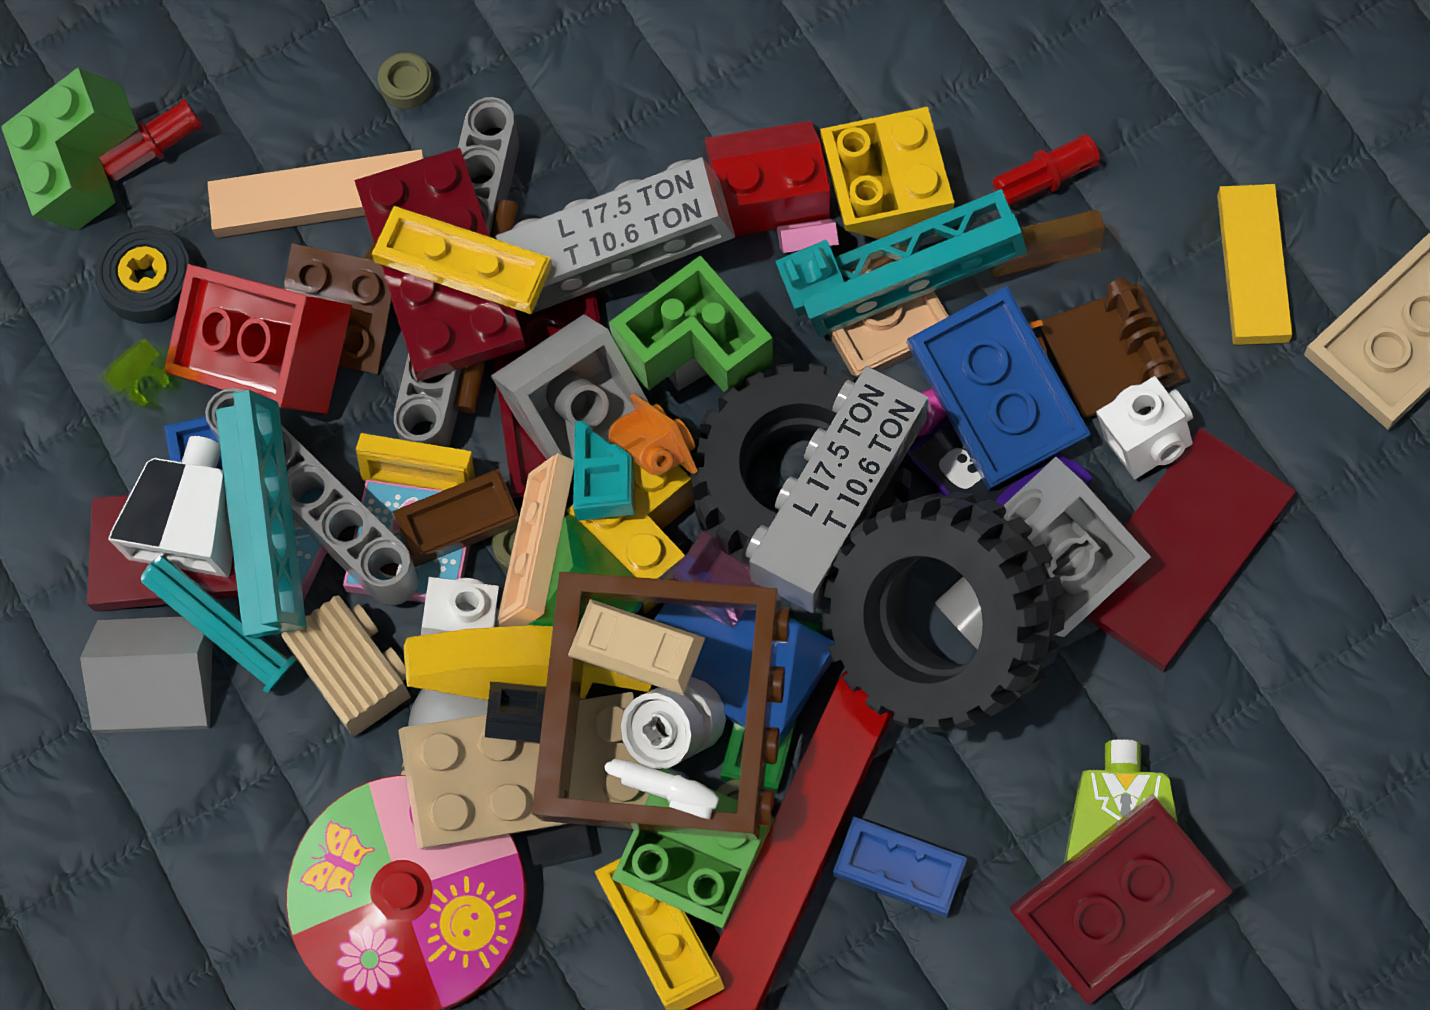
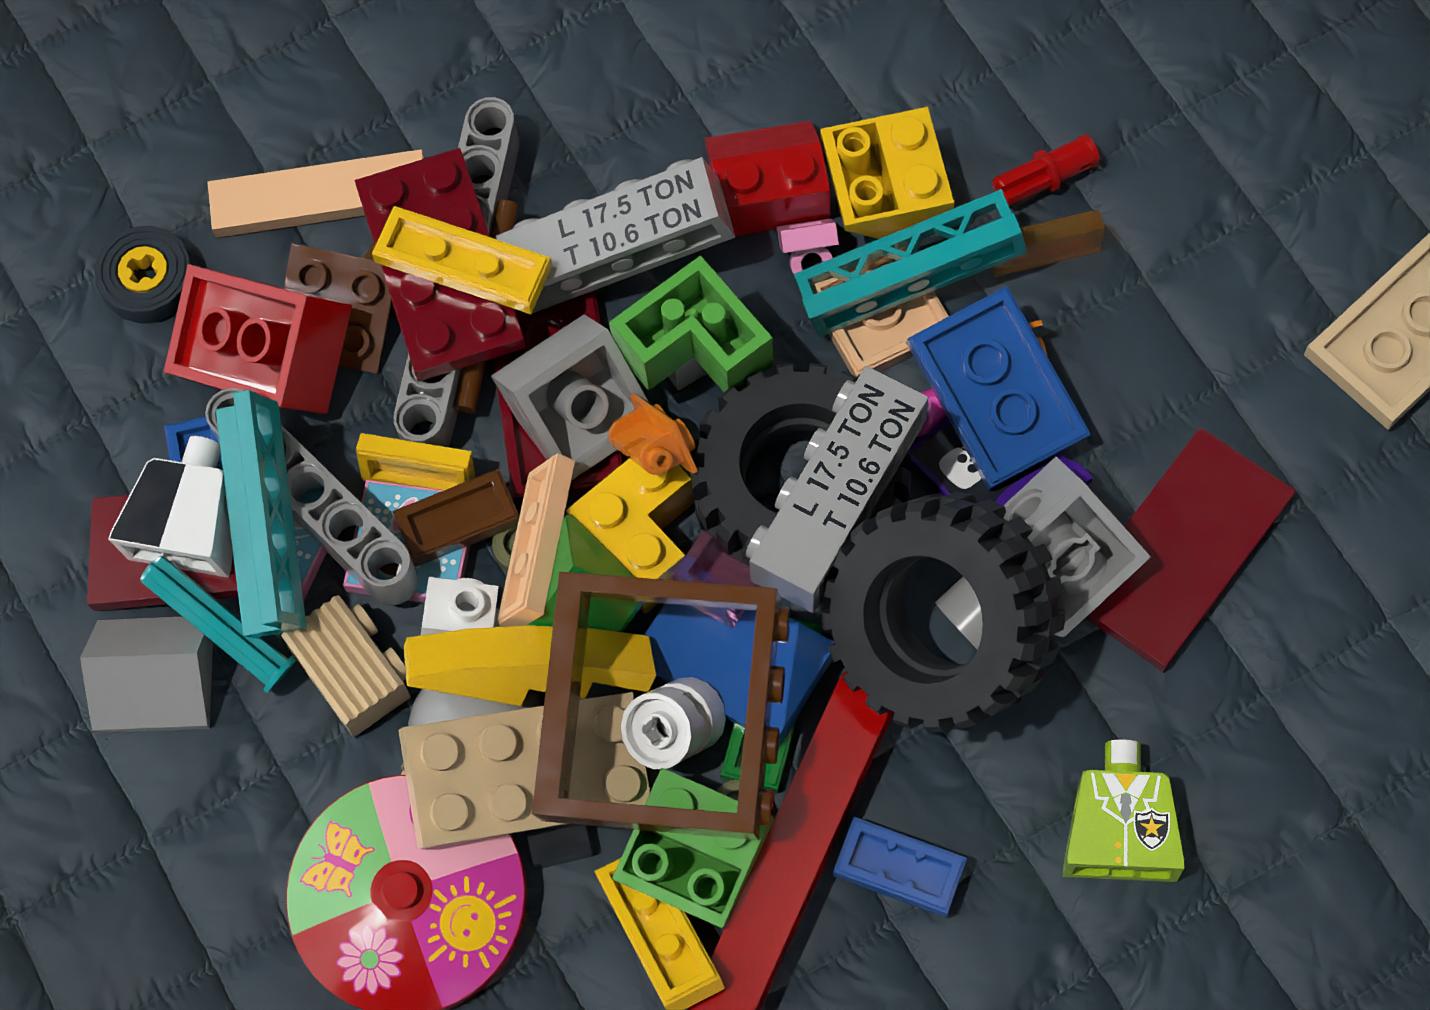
(60, 145): bright green brick -> none
(130, 368): clear neon green tile -> none
(151, 140): red axle -> none
(405, 80): olive tile -> none
(515, 711): black tile -> none
(601, 477): teal tile -> none
(636, 647): tan tile -> none
(680, 792): white piece -> none
(809, 273): teal tile -> none
(1110, 347): reddish brown hinge -> none
(1120, 899): dark red tile -> none
(1146, 426): white brick -> none
(1254, 264): yellow tile -> none

